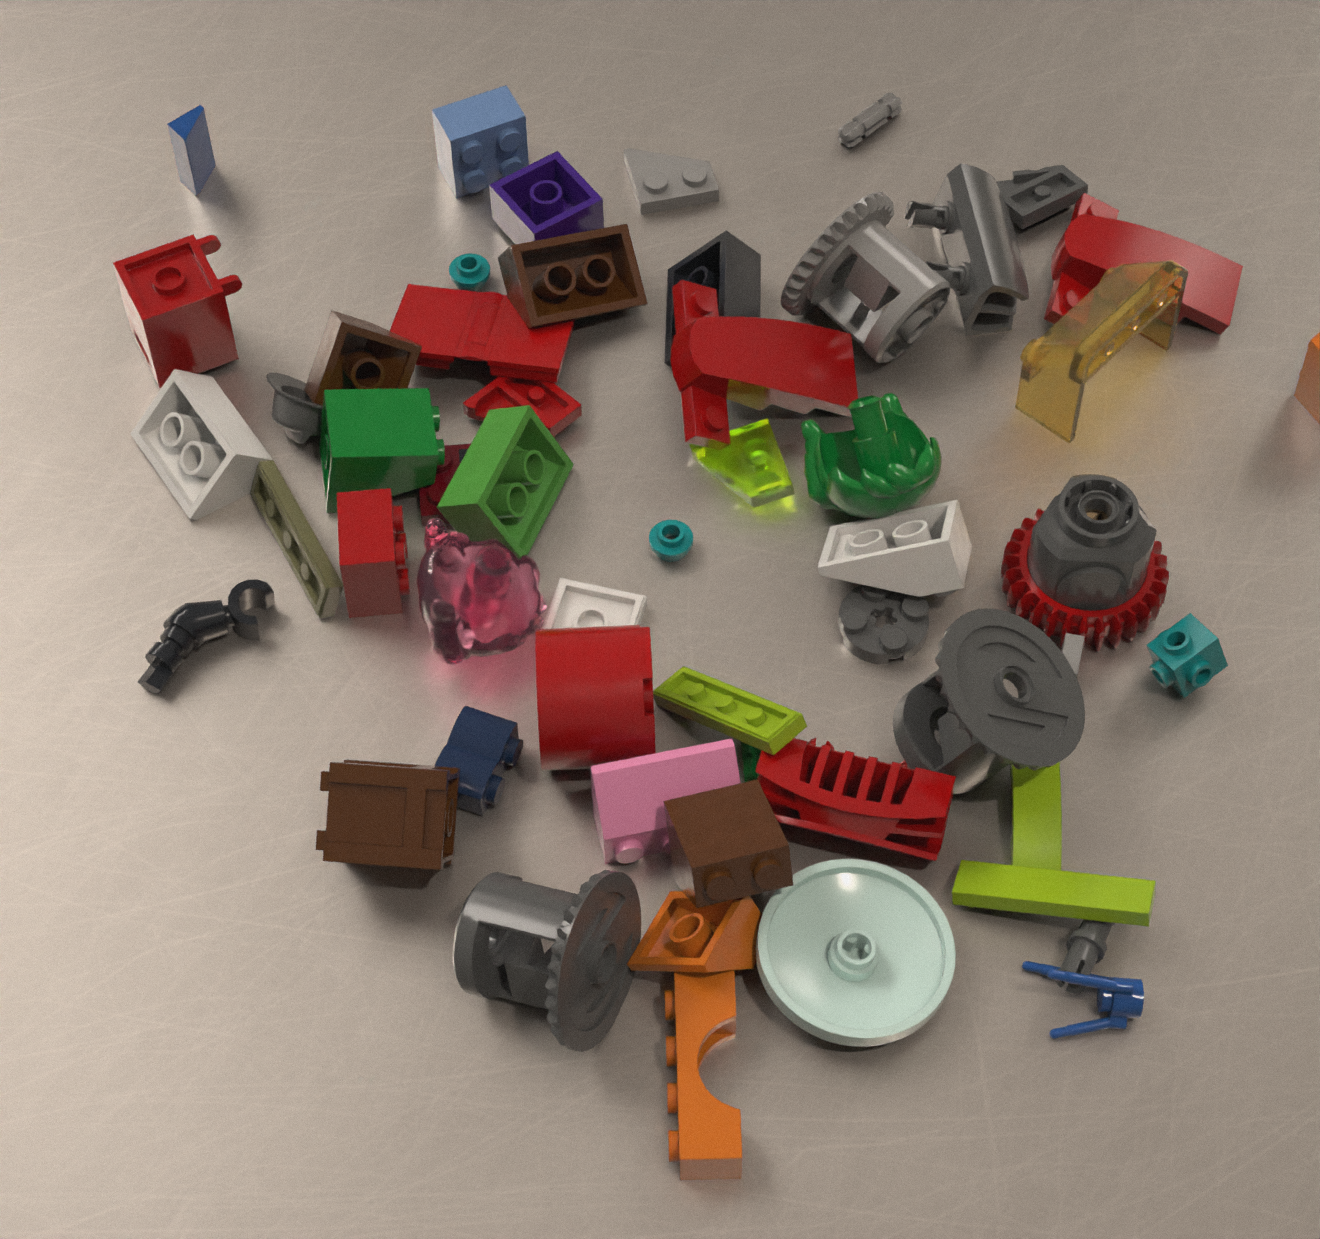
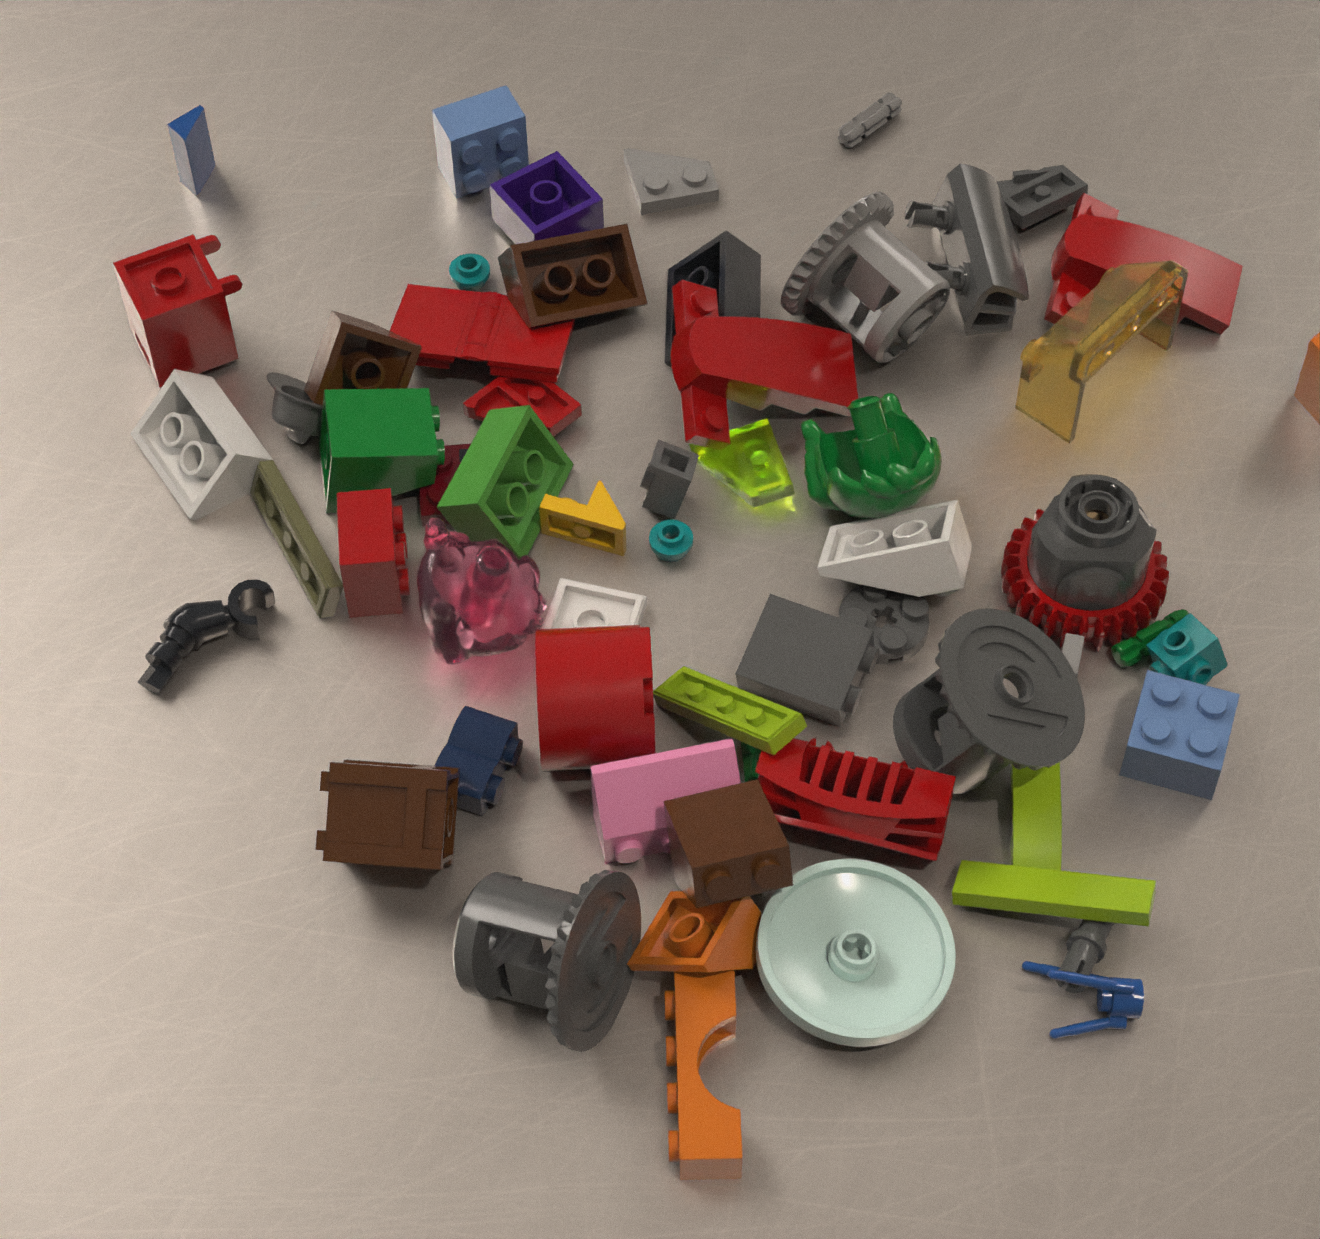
(591, 525): none -> yellow slope
(668, 478): none -> dark grey brick
(807, 660): none -> dark grey brick
(1132, 650): none -> green axle
(1179, 735): none -> medium blue brick

